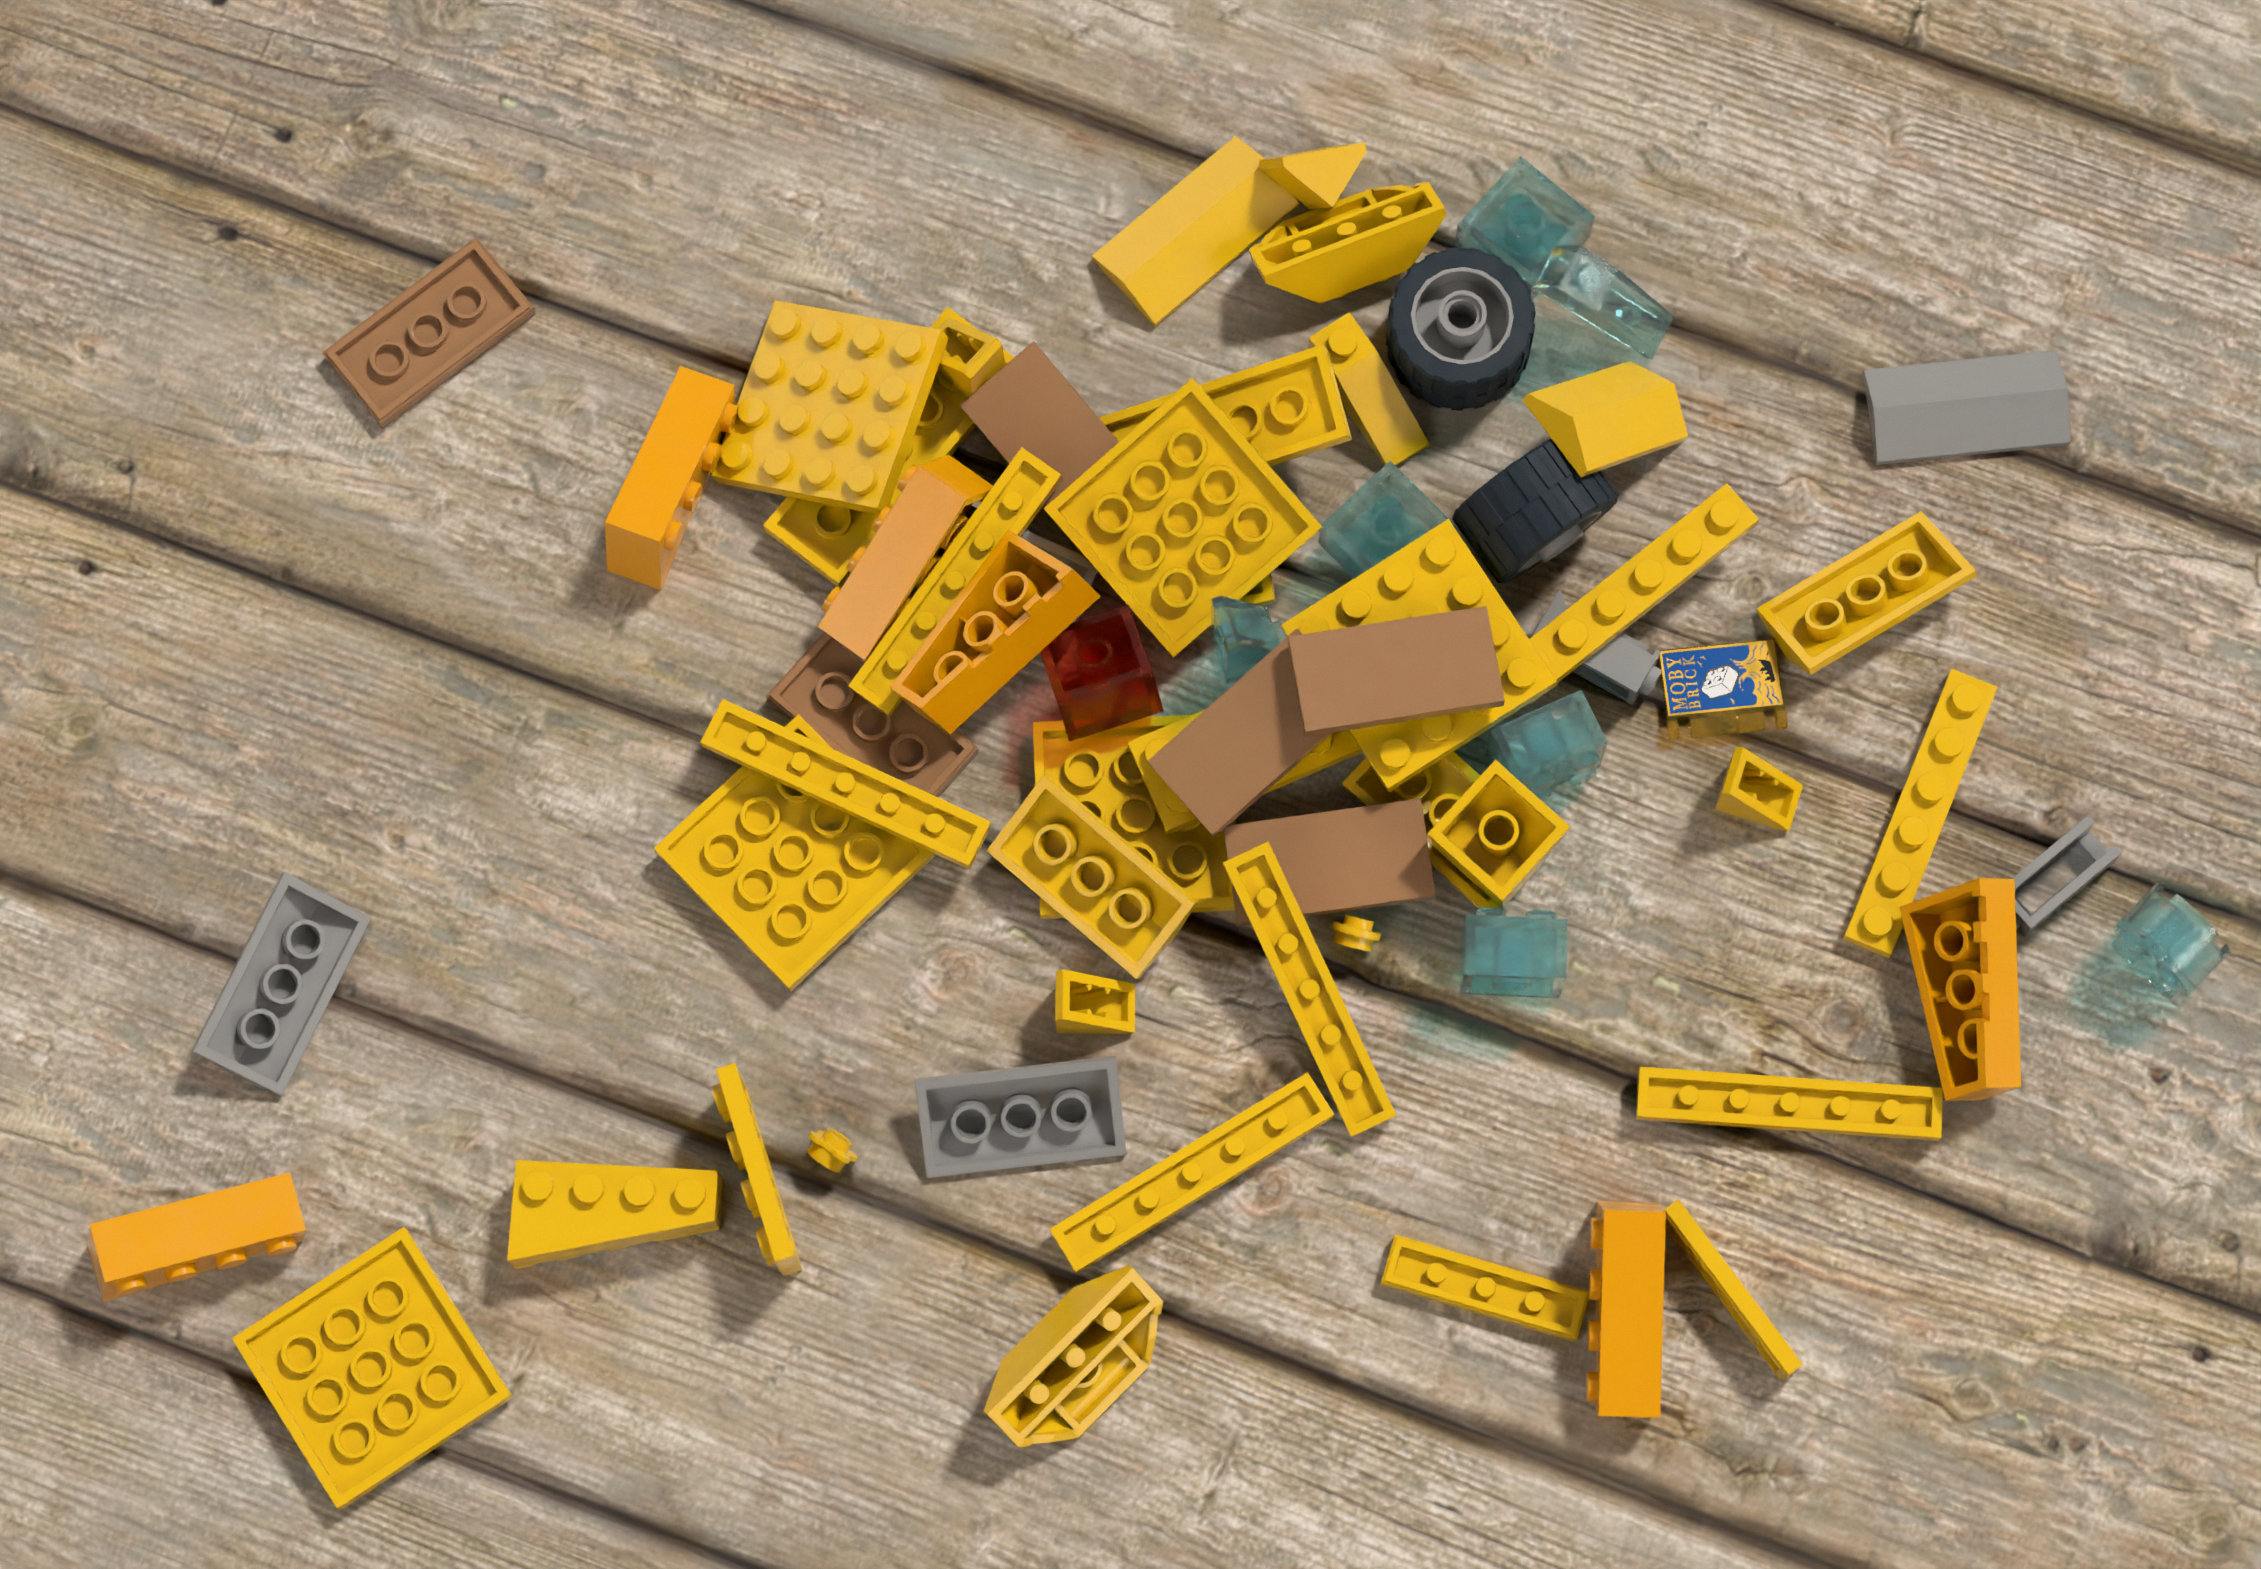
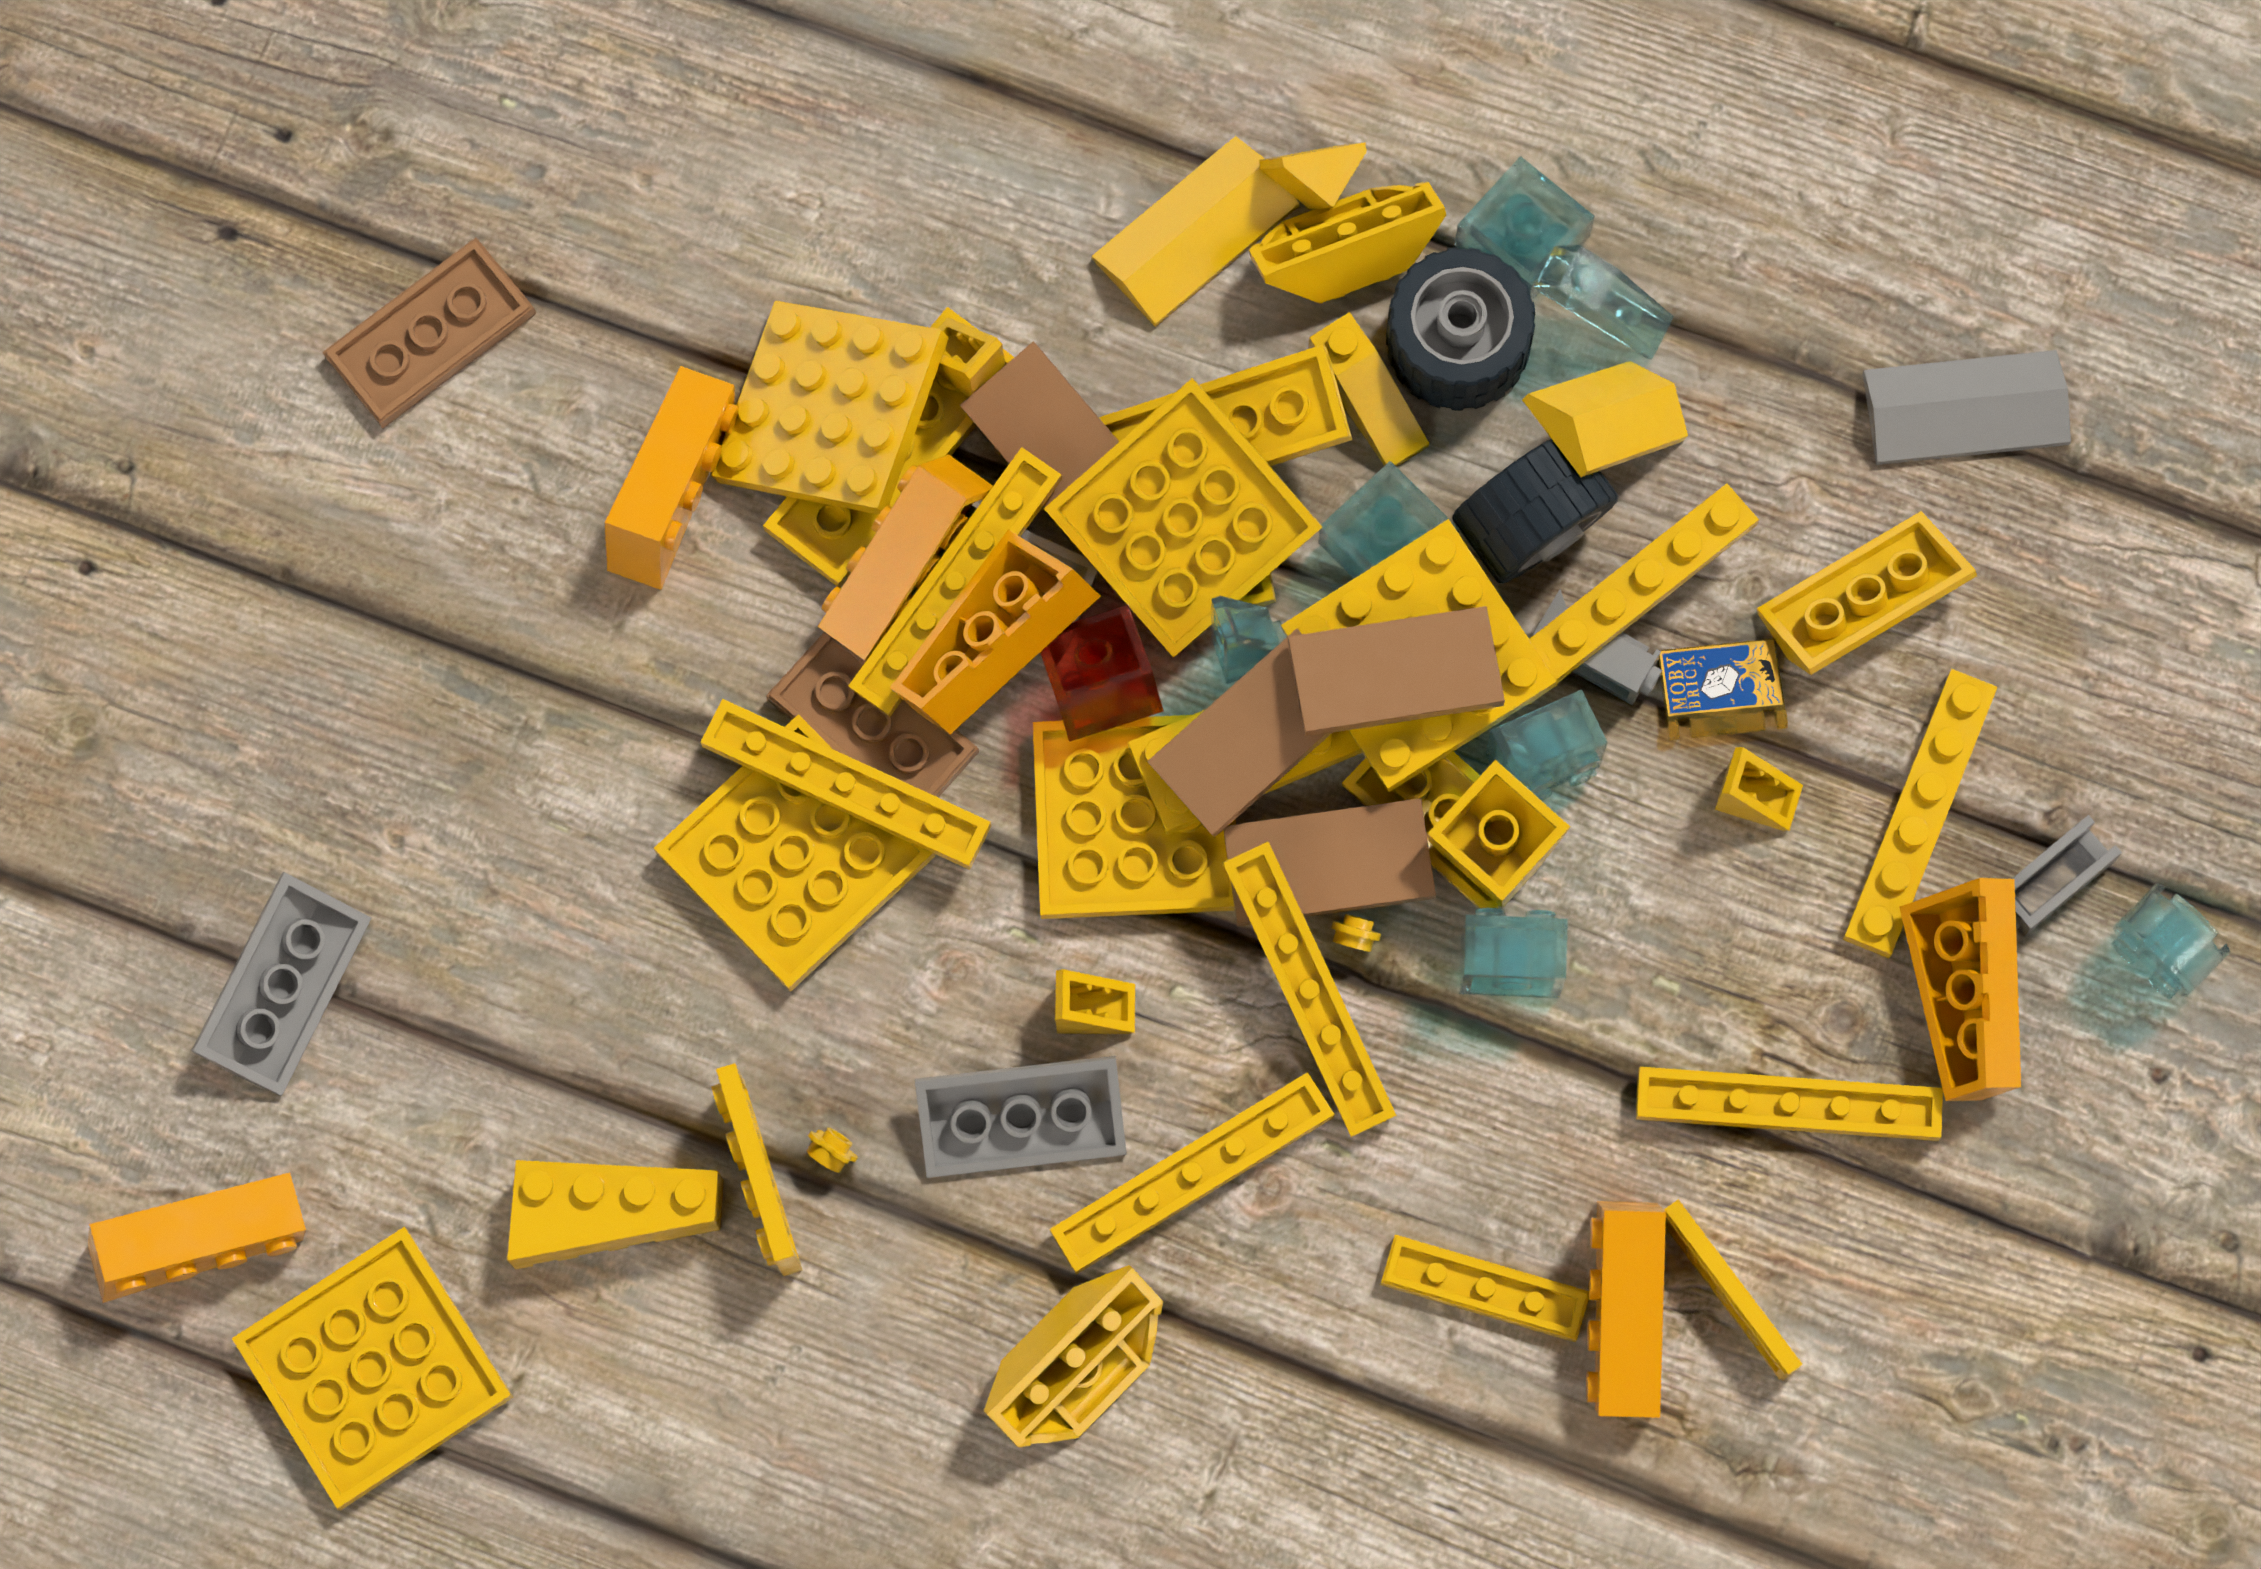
(1092, 876): yellow slope -> none

